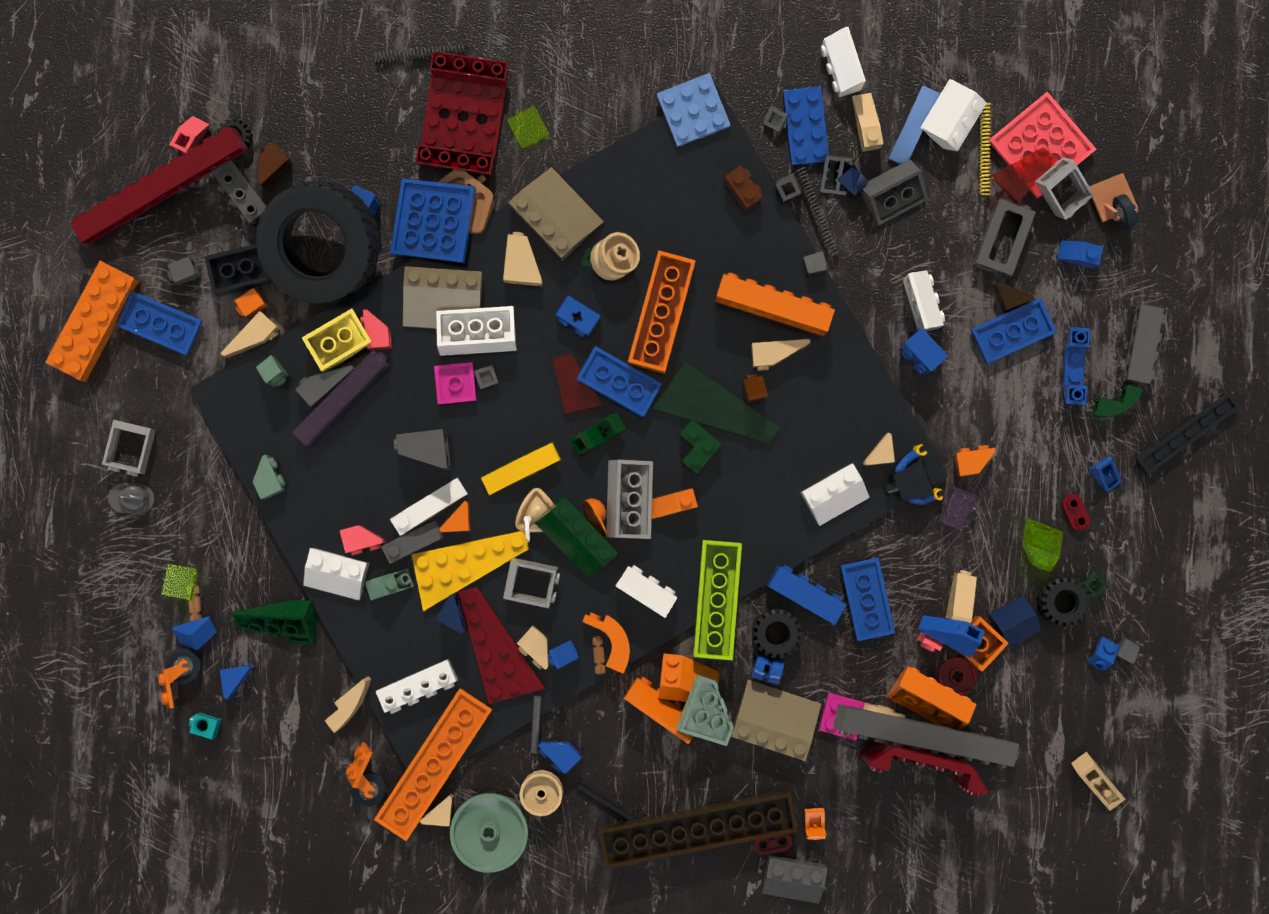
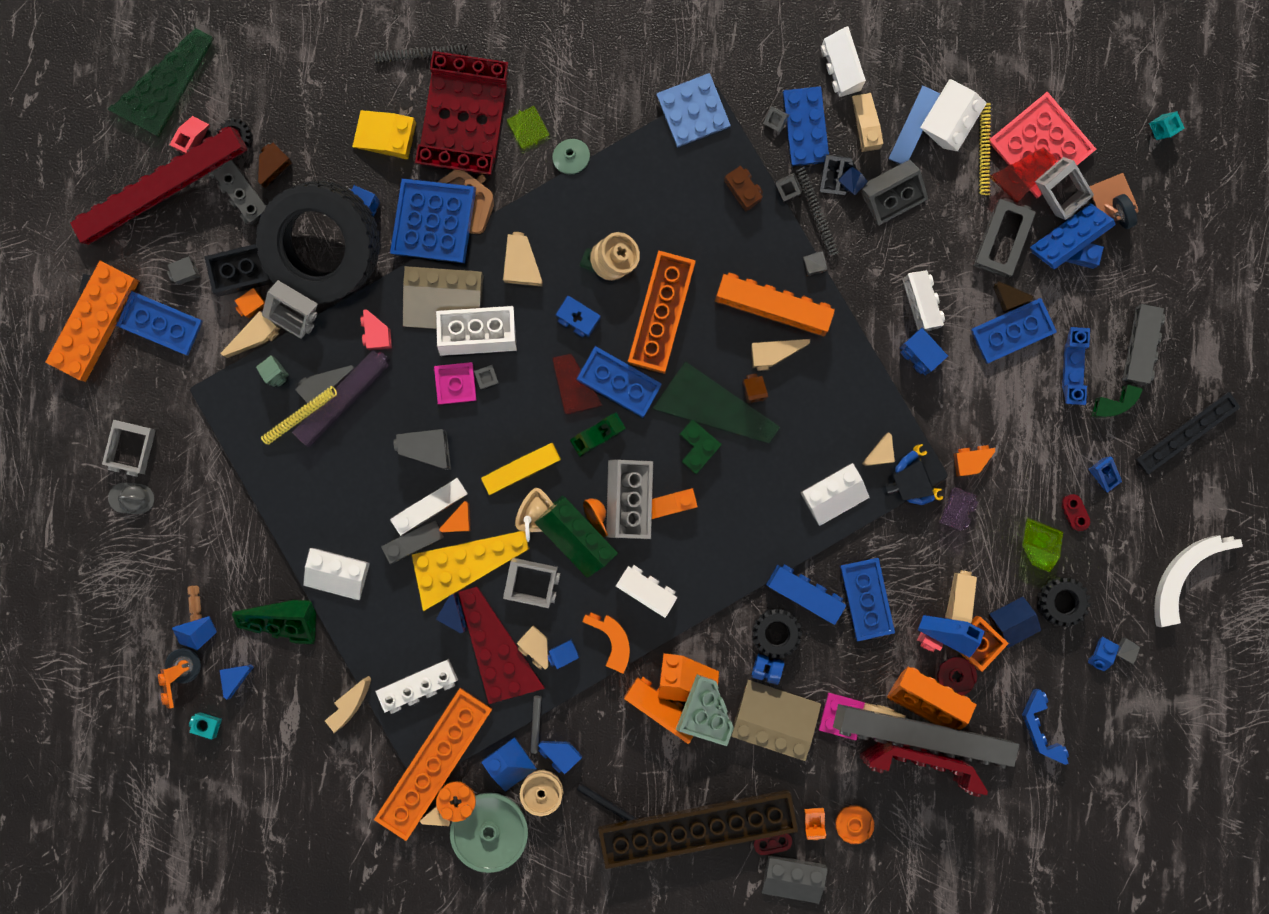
(161, 88): none -> clear green wing
(179, 581): clear neon green piece -> none
(267, 479): sand green slope -> none
(284, 318): none -> light grey window
(319, 398): none -> light yellow piece
(337, 340): light yellow slope -> none
(359, 538): coral slope -> none
(366, 787): plate -> none
(385, 133): none -> yellow slope
(389, 584): sand green slope -> none
(463, 793): none -> orange plate
(508, 764): none -> blue slope
(555, 213): dark tan slope -> none
(574, 163): none -> sand green dish
(598, 652): medium nougat axle -> none
(717, 600): lime brick -> none
(854, 824): none -> orange tile
(1037, 703): none -> blue slope
(1072, 236): none -> blue plate
(1097, 781): tan slope -> none
(1098, 588): clear green piece -> none
(1166, 125): none -> teal brick
(1171, 582): none -> white arch

